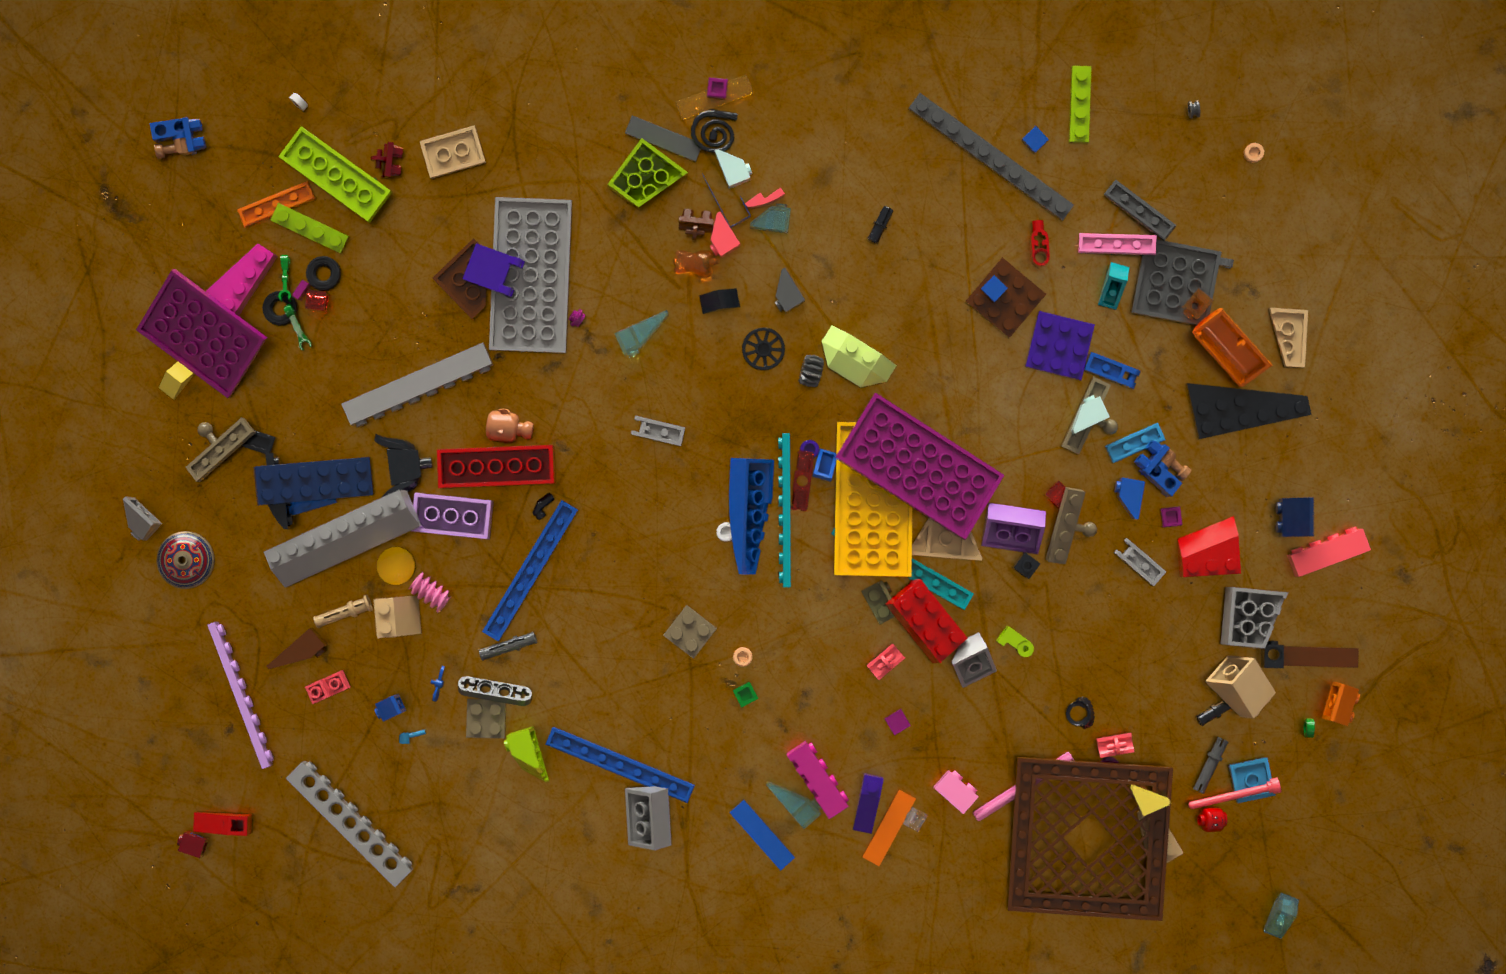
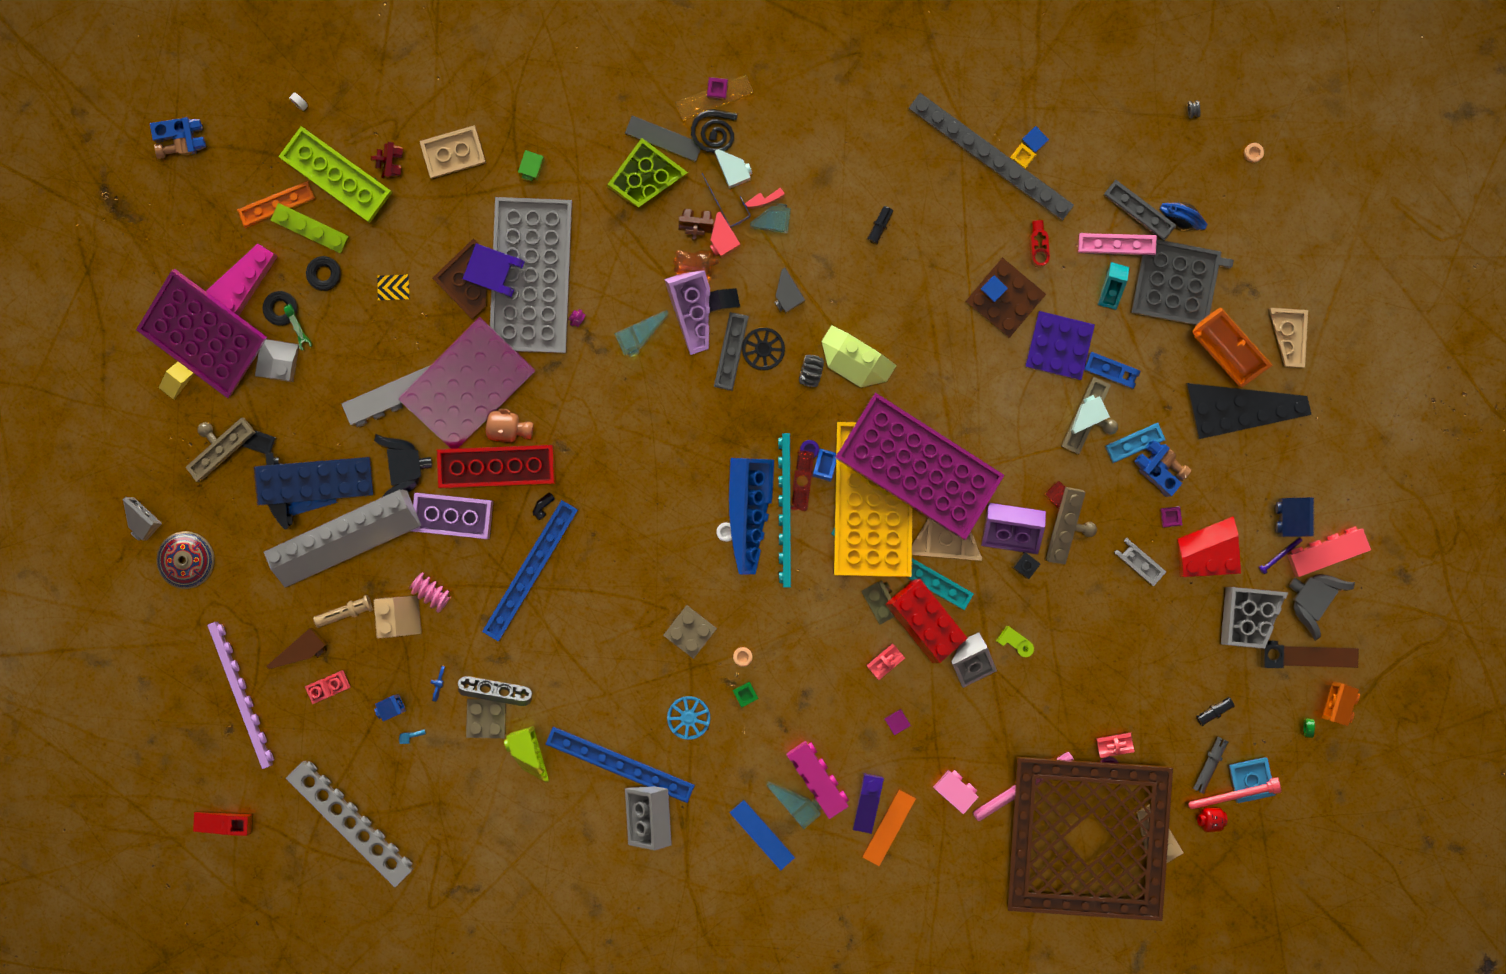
(192, 844): dark red brick -> none
(277, 360): none -> light grey slope
(285, 264): green piece -> none
(301, 290): magenta tile -> none
(317, 301): clear red brick -> none
(393, 287): none -> sticker
(396, 565): yellow dish -> none
(466, 384): none -> magenta plate
(508, 646): dark grey pin -> none
(531, 166): none -> bright green brick
(659, 431): light grey hinge -> none
(688, 717): none -> dark azure wheel
(690, 302): none -> lavender wedge
(731, 351): none -> dark grey tile
(915, 819): clear plate -> none
(1023, 156): none -> yellow tile
(1080, 104): lime plate -> none
(1087, 721): black piece -> none
(1130, 495): blue slope -> none
(1148, 801): light yellow slope -> none
(1184, 216): none -> blue hat
(1203, 303): clear orange brick -> none
(1242, 685): tan slope -> none
(1264, 569): none -> dark purple piece
(1281, 915): clear light blue slope -> none
(1315, 597): none -> dark grey torso

